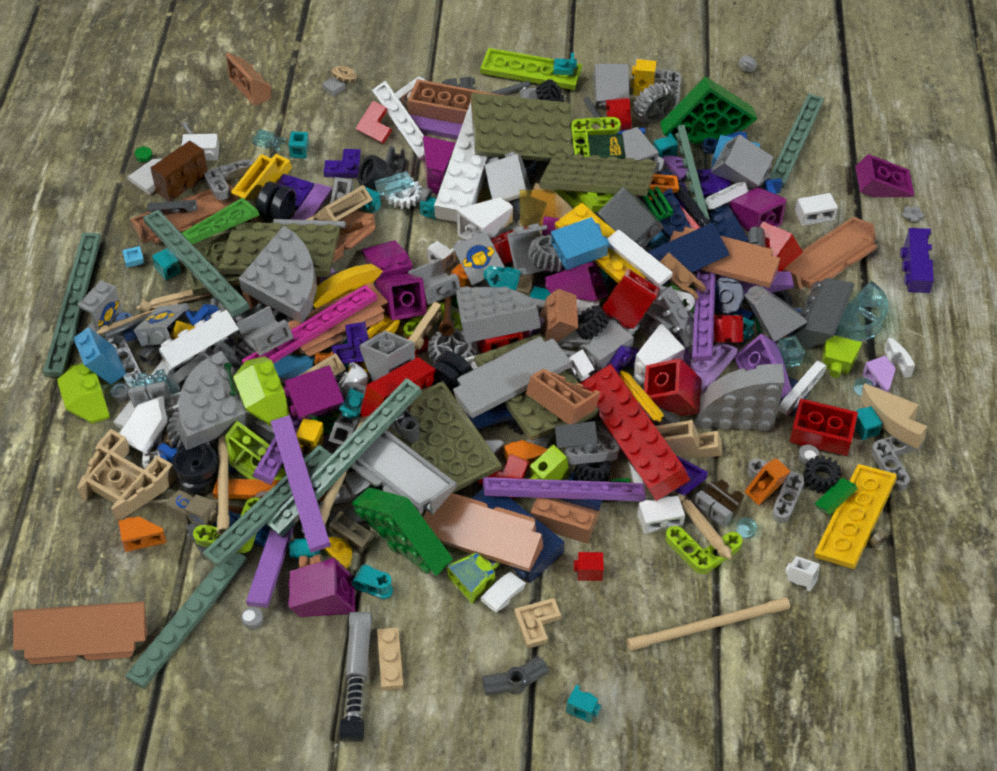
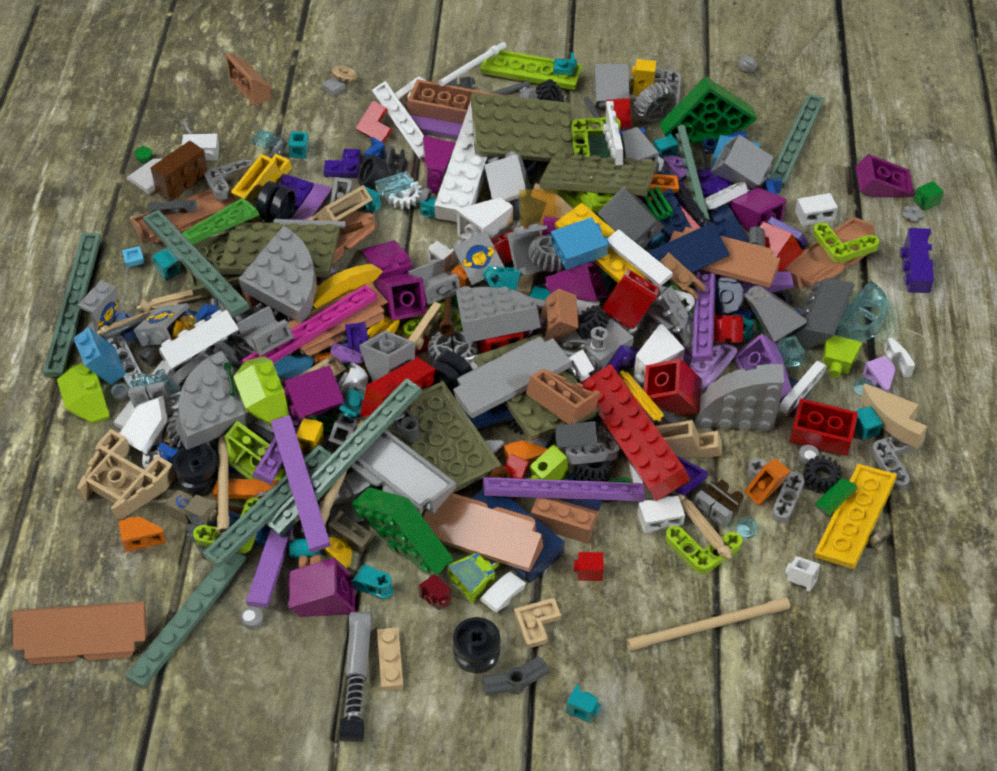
(188, 321): none -> clear yellow bush
(278, 149): none -> dark grey arm
(345, 354): none -> medium lavender plate
(377, 149): none -> blue bracket
(435, 592): none -> dark red brick
(476, 645): none -> black wheel
(492, 51): none -> white bar
(499, 472): none -> reddish brown tile
(602, 335): none -> light grey bush
(612, 134): none -> white wing
(800, 238): none -> plate
(839, 251): none -> lime beam
(928, 195): none -> green brick

